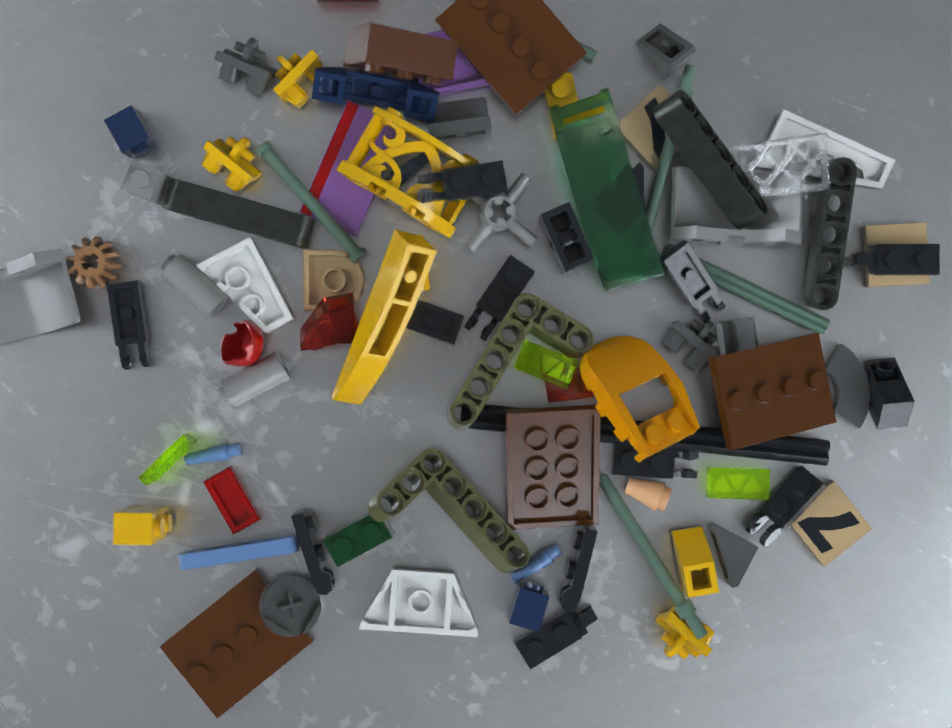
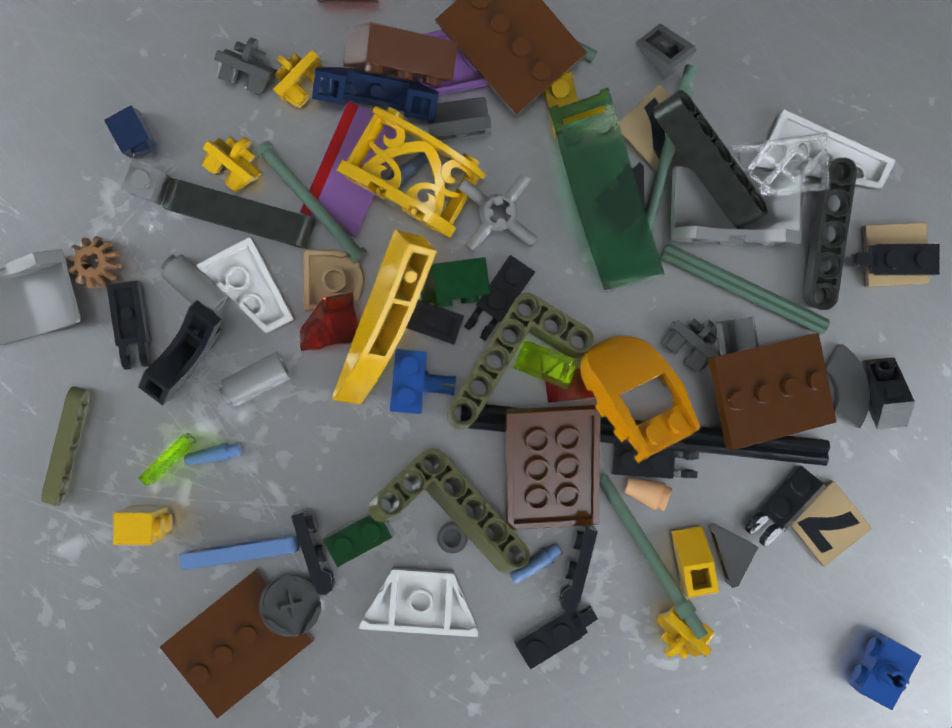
(65, 446): none -> olive beam
(183, 354): none -> black arch
(232, 500): red tile -> none
(243, 345): red hair -> none
(413, 382): none -> blue brick
(451, 538): none -> dark grey tile
(456, 280): none -> dark green brick
(466, 182): black hinge -> none
(528, 605): dark blue brick -> none
(566, 238): black brick -> none
(692, 279): hinge -> none
(738, 483): clear neon green tile -> none
(884, 670): none -> blue brick

